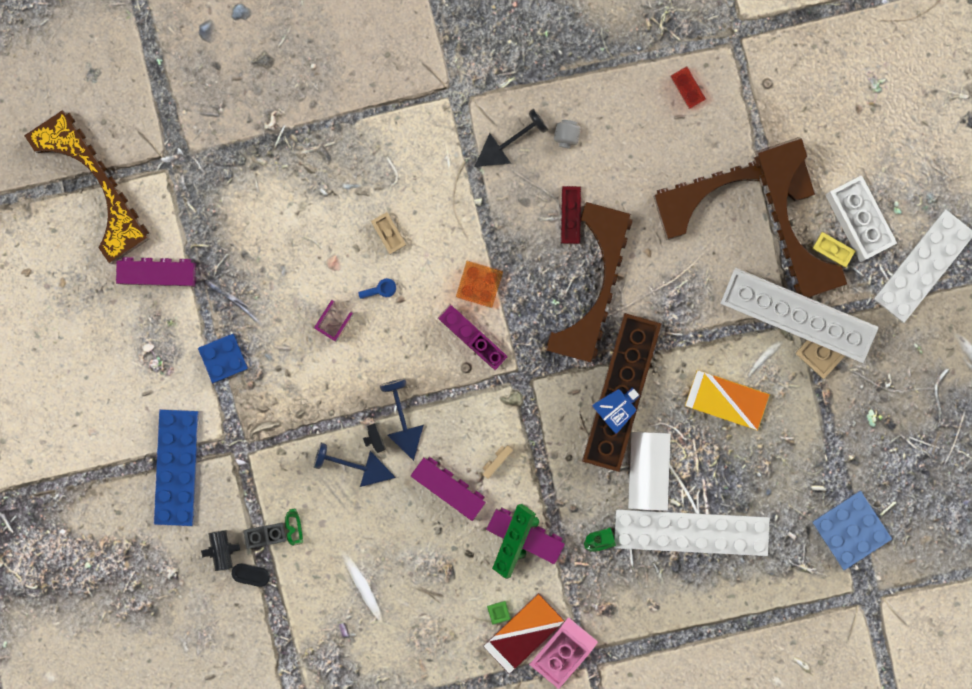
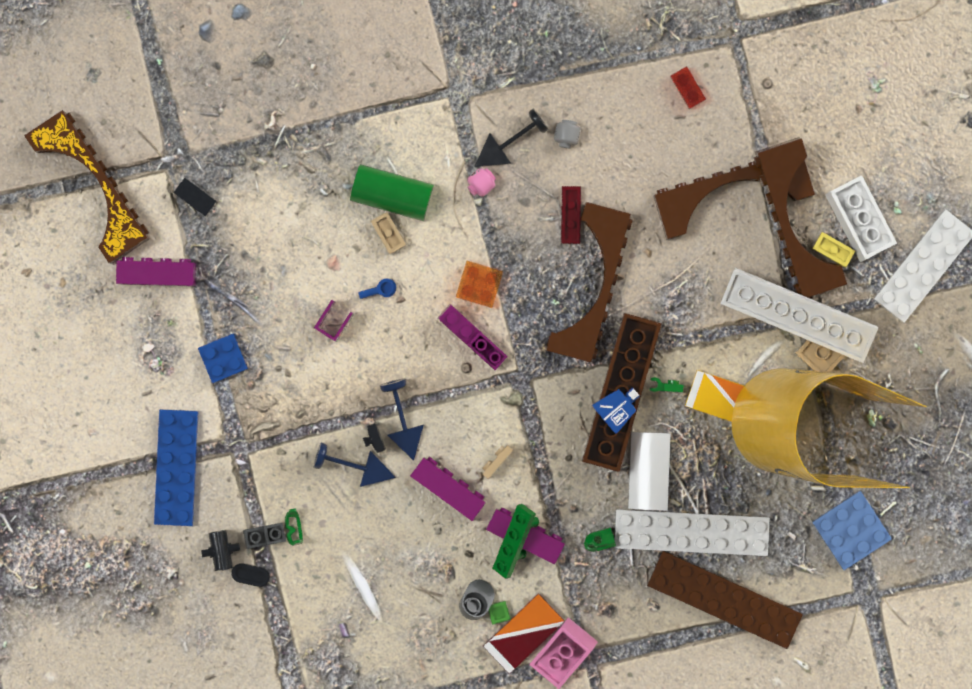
(195, 197): none -> black slope
(391, 192): none -> green brick
(476, 600): none -> dark grey cap
(481, 182): none -> bright pink head
(672, 386): none -> green plate
(724, 599): none -> reddish brown plate
(768, 418): none -> yellow piece

